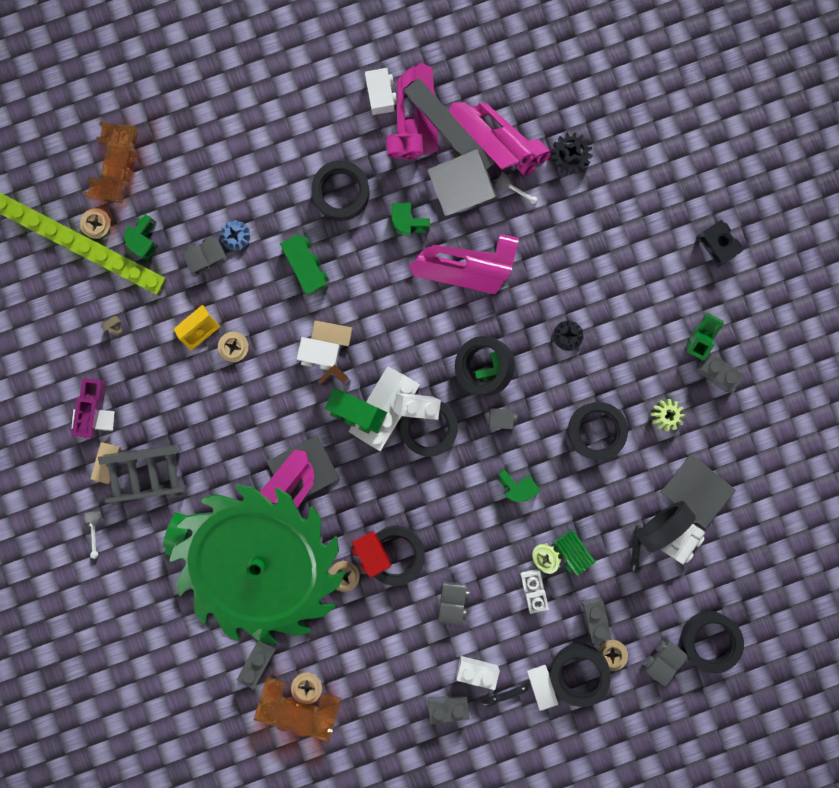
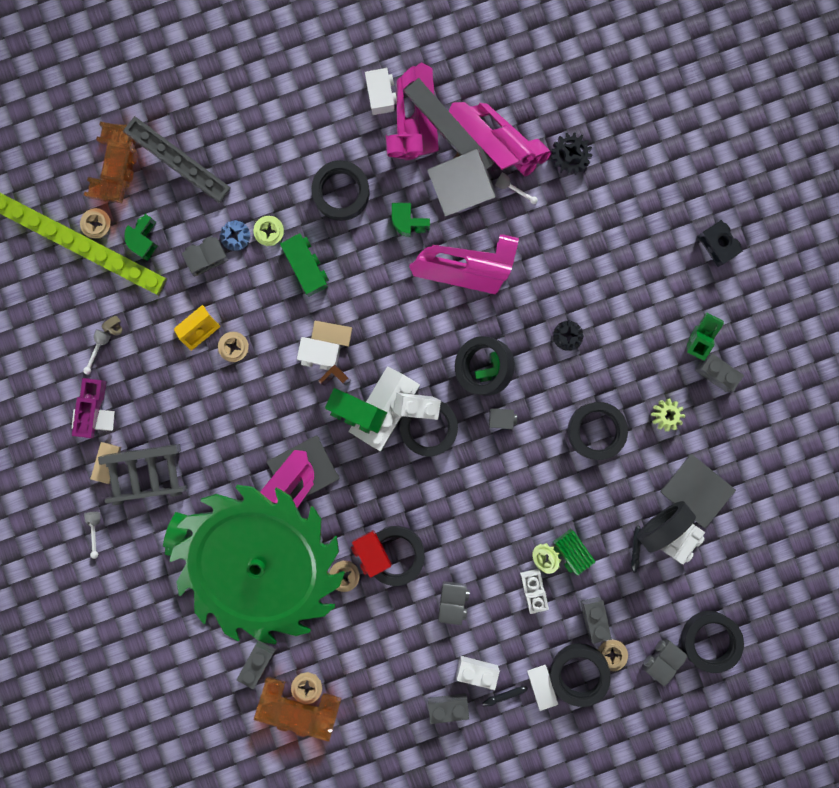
(100, 338): none -> hinge
(176, 159): none -> dark grey tile
(263, 224): none -> yellowish green gear
(519, 491): green brick -> none

